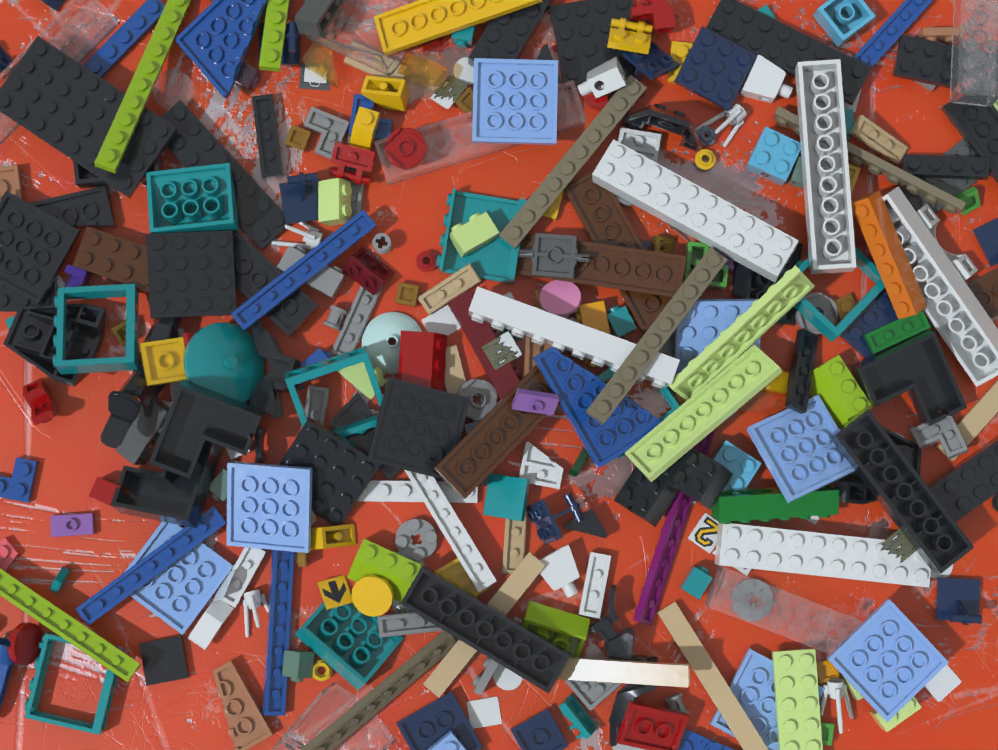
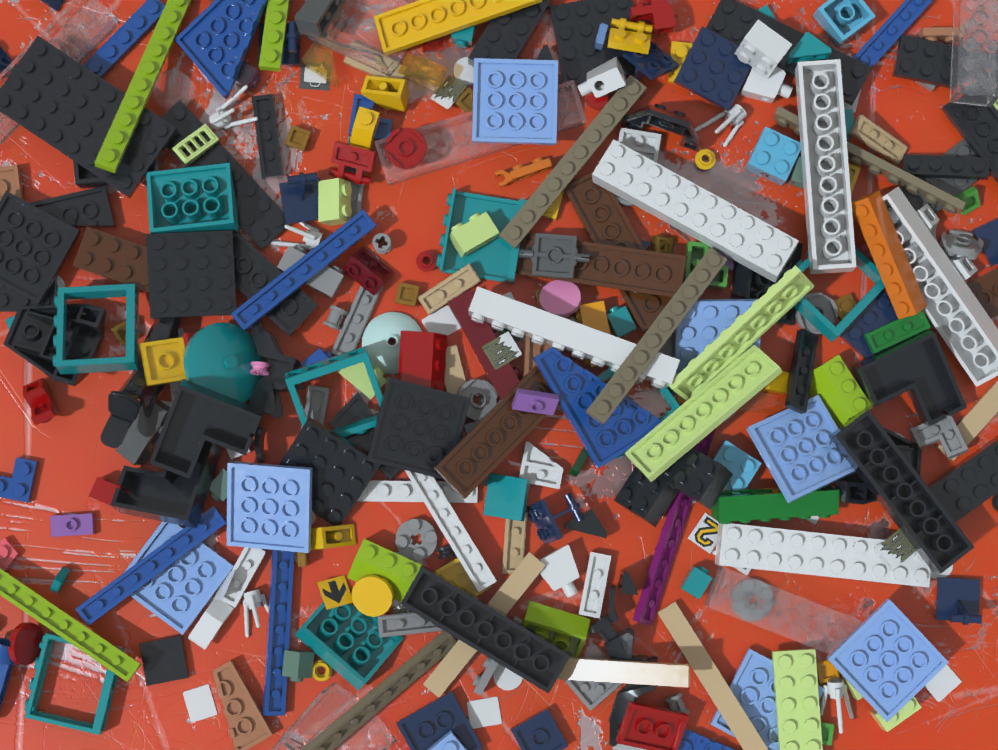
(76, 277): dark purple panel -> none
(191, 138): none -> yellowish green slope
(200, 703): none -> white sticker
(222, 117): none -> white plant
(259, 367): none -> bright pink bush
(329, 126): light grey plate -> none
(444, 551): none -> black bush
(522, 172): none -> orange plate
(578, 717): teal plate -> none
(601, 36): none -> medium blue tile
(626, 584): none -> black slope
(711, 135): sand blue plate -> none
(762, 49): none -> white brick
(809, 49): none -> teal slope
(961, 243): none -> light grey plate

